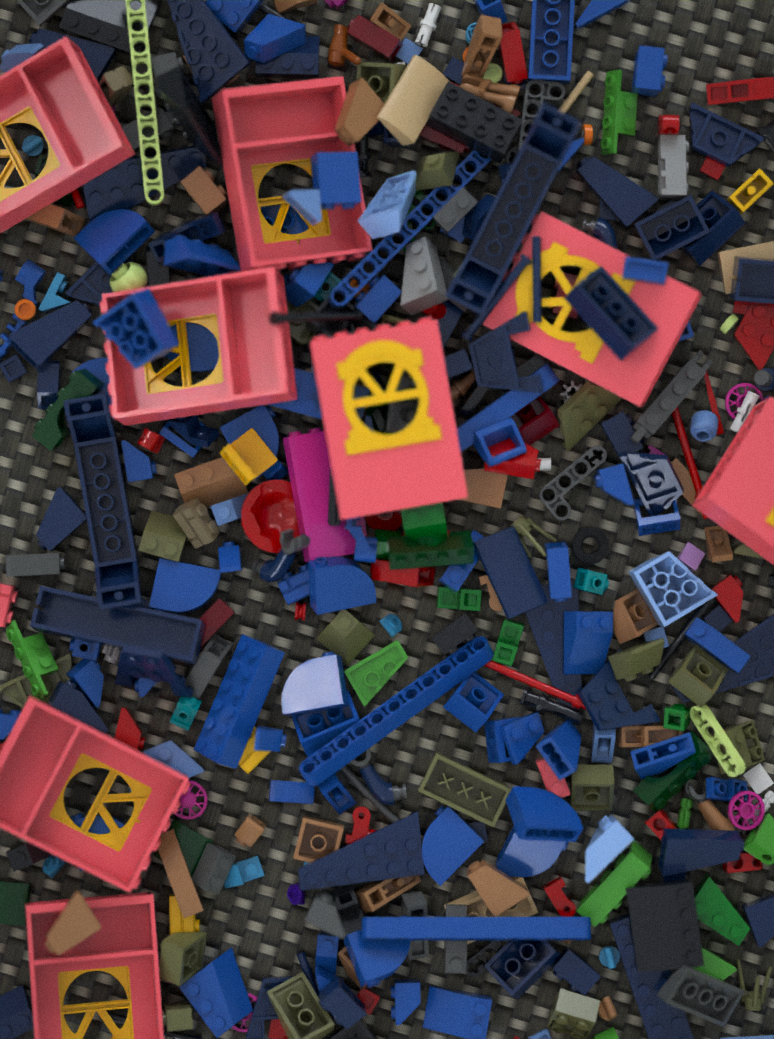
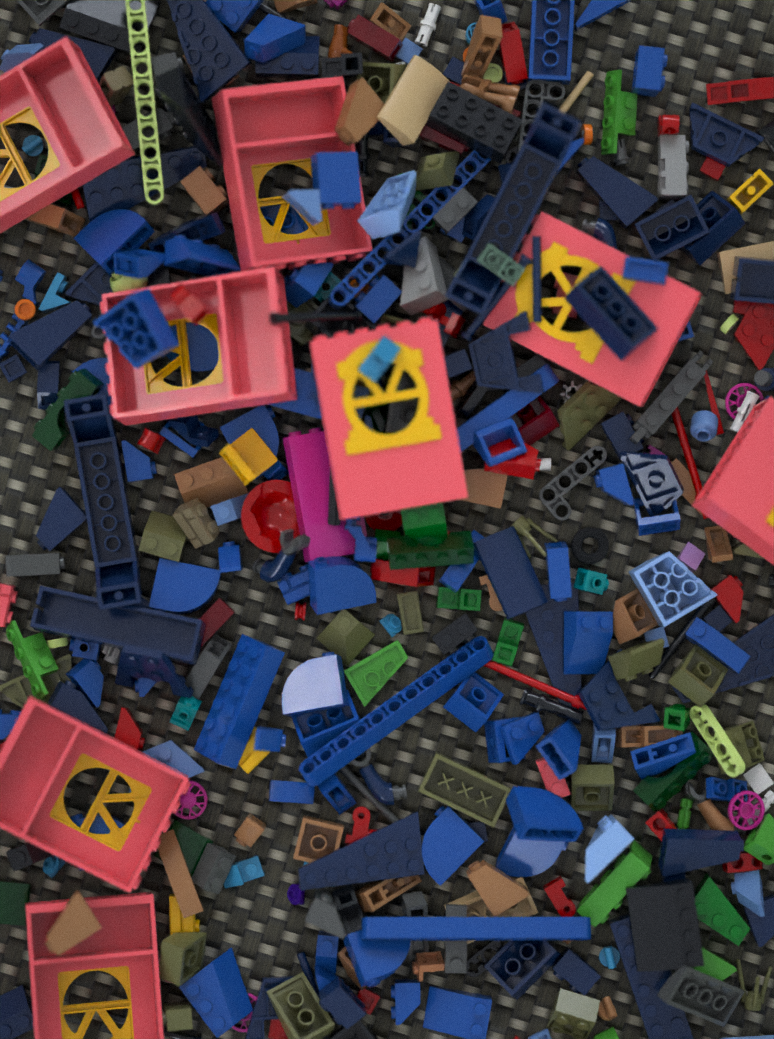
(54, 643): none -> yellowish green tile
(97, 333): none -> dark grey bar
(137, 262): none -> blue tile
(189, 304): none -> red leg
(347, 65): none -> black slope
(379, 359): none -> dark azure slope
(405, 253): none -> dark blue slope
(410, 612): none -> olive tile
(427, 963): none -> nougat bracket
(452, 325): none -> red tile
(500, 264): none -> sand green slope
(621, 157): none -> dark grey pin
(749, 891): none -> medium blue slope

